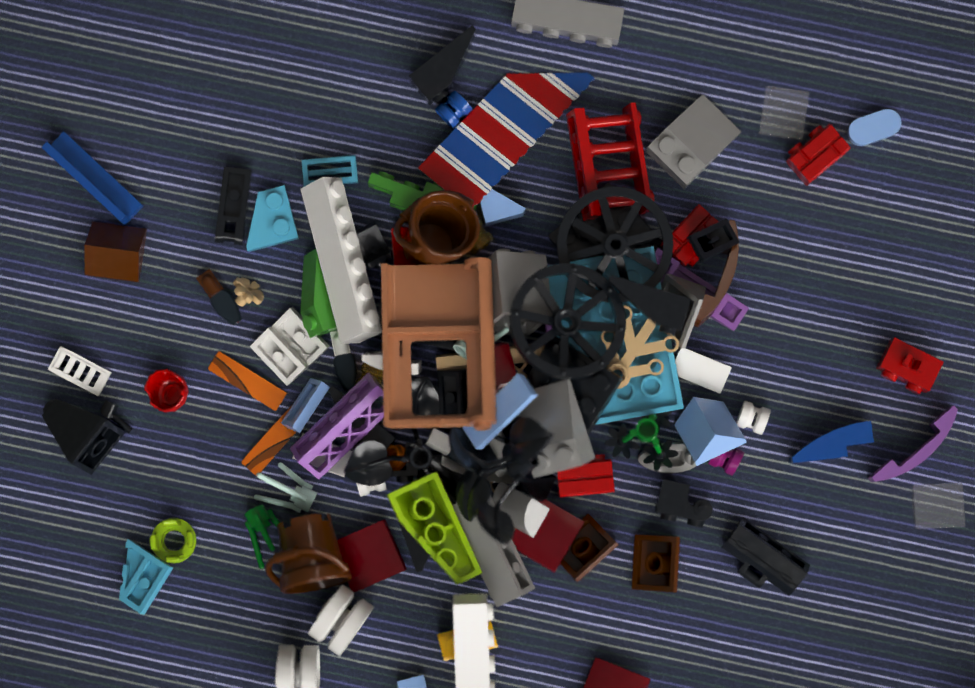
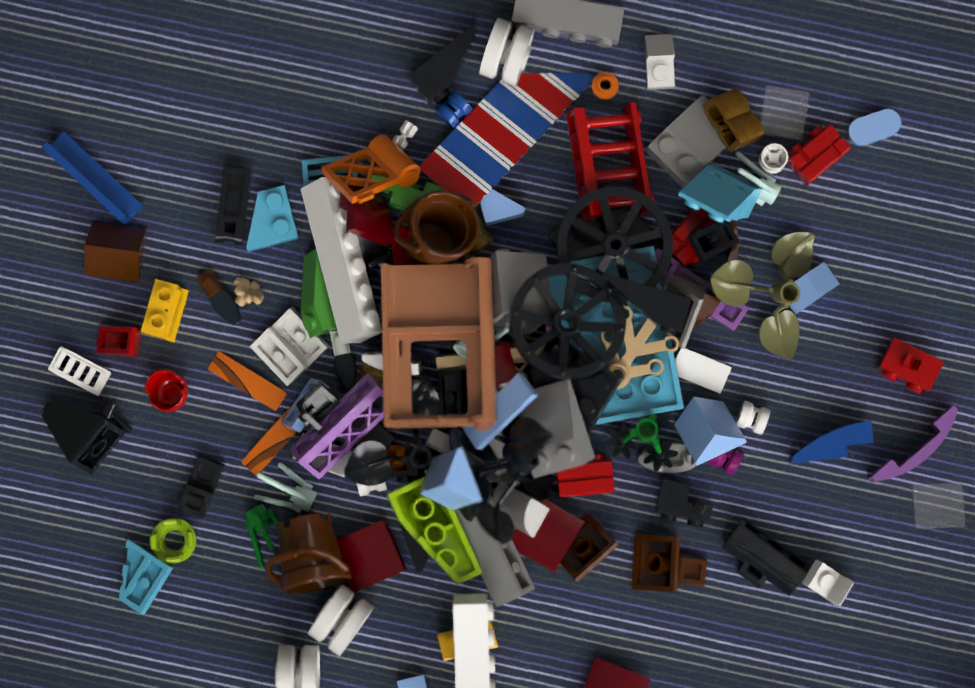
(119, 341): none -> red slope
(164, 310): none -> yellow window
(201, 486): none -> black slope
(316, 405): none -> black bracket
(369, 218): none -> dark red slope
(385, 159): none -> orange piece
(407, 130): none -> white piece
(451, 481): none -> light blue slope
(510, 53): none -> white wheel
(601, 93): none -> orange plate
(659, 61): none -> white slope
(692, 571): none -> reddish brown tile
(721, 194): none -> medium azure slope
(732, 286): none -> olive plant
(733, 119): none -> pearl gold brick
(770, 188): none -> light aqua plant
(773, 154): none -> white wheel
(813, 286): none -> light blue slope
(828, 583): none -> white slope

